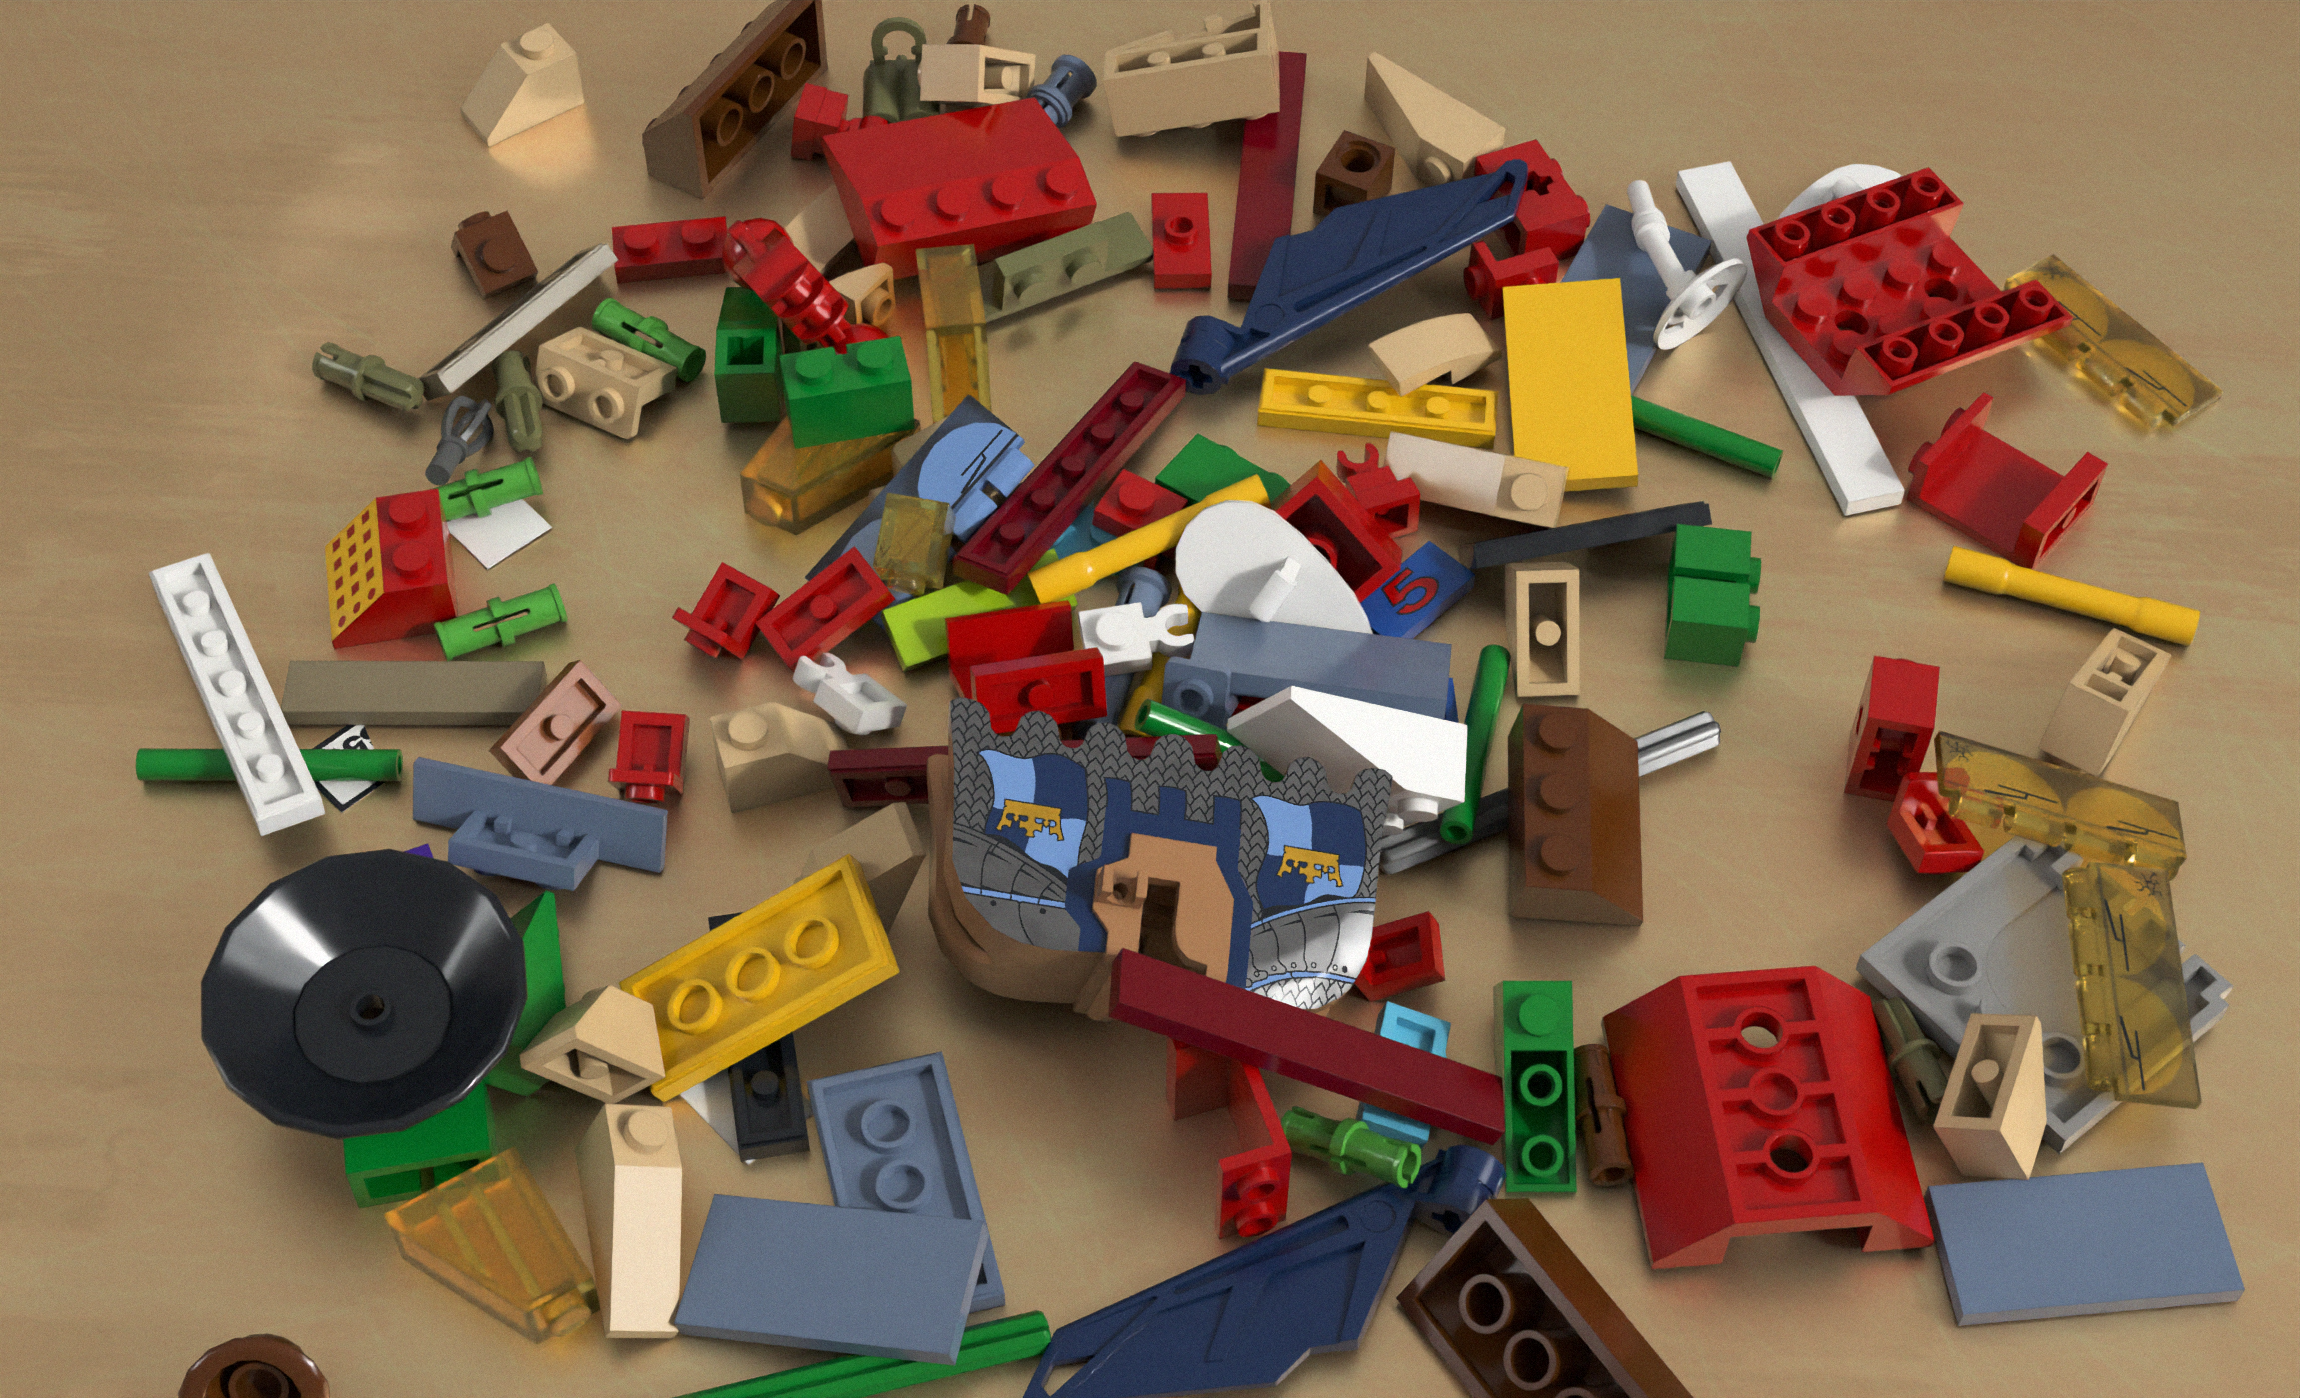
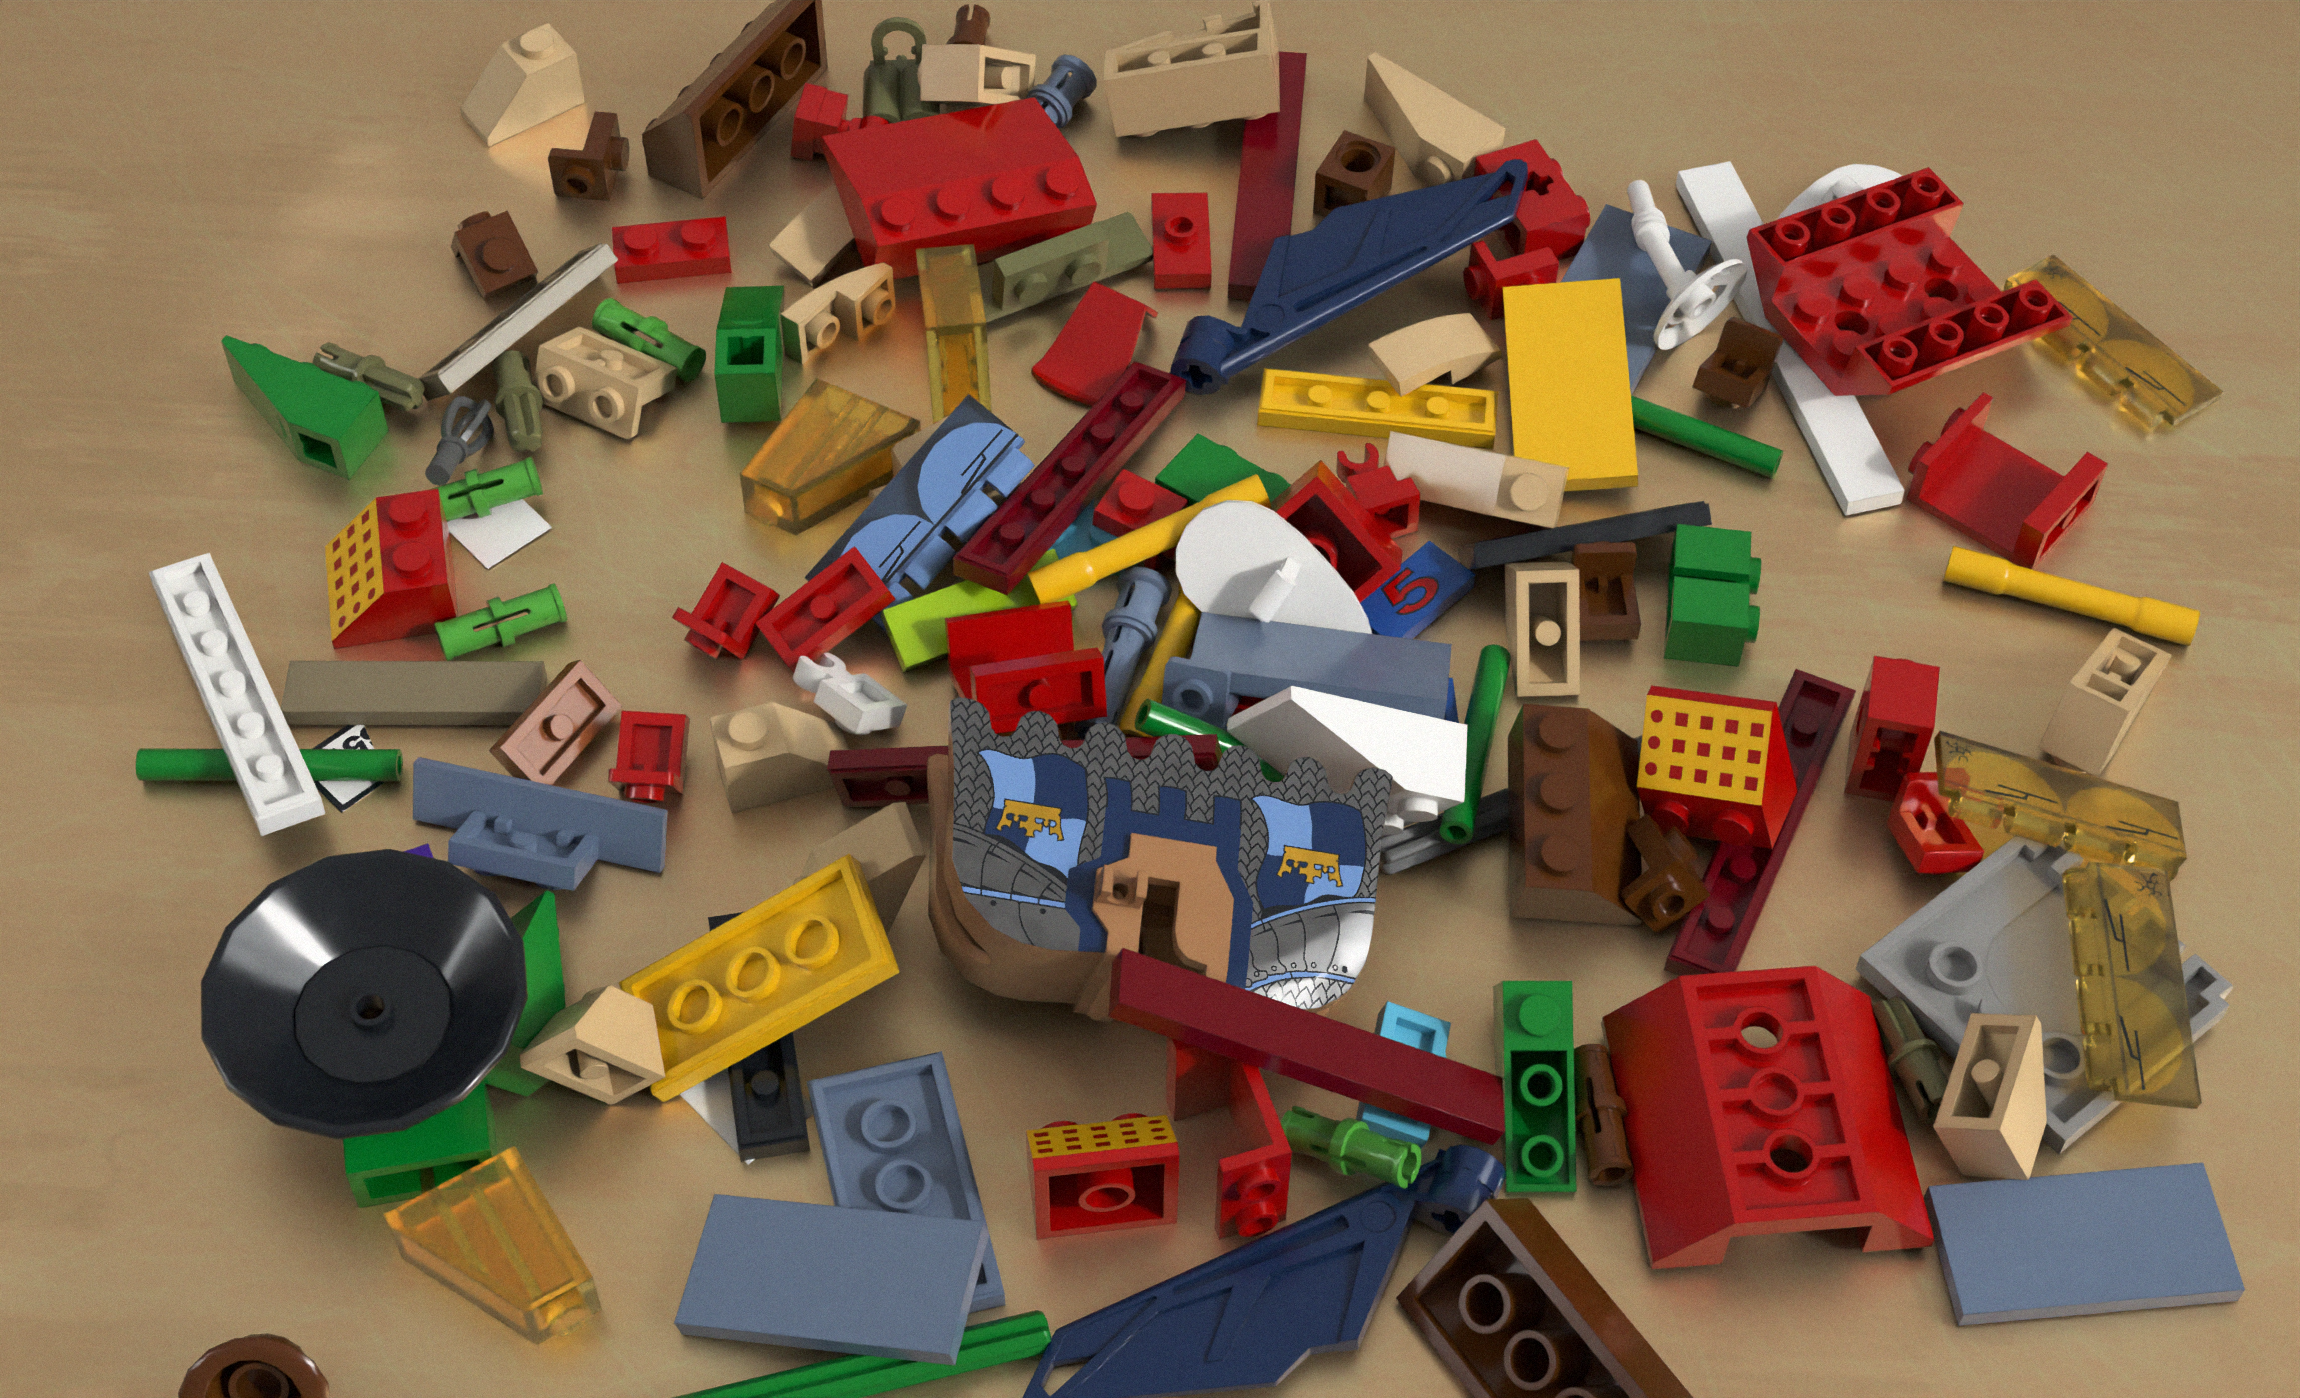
(315, 413): none -> green slope
(594, 169): none -> reddish brown bracket
(633, 1217): tan slope -> none
(764, 259): red piece -> none
(848, 393): green piece -> none
(914, 543): clear yellow brick -> none
(1093, 345): none -> red piece
(1103, 1175): none -> red slope
(1130, 639): white plate -> none
(1402, 957): red bracket -> none
(1607, 590): none -> reddish brown bracket
(1671, 883): none -> reddish brown bracket
(1715, 766): none -> slope
(1739, 365): none -> reddish brown bracket
(1743, 876): none -> dark red tile

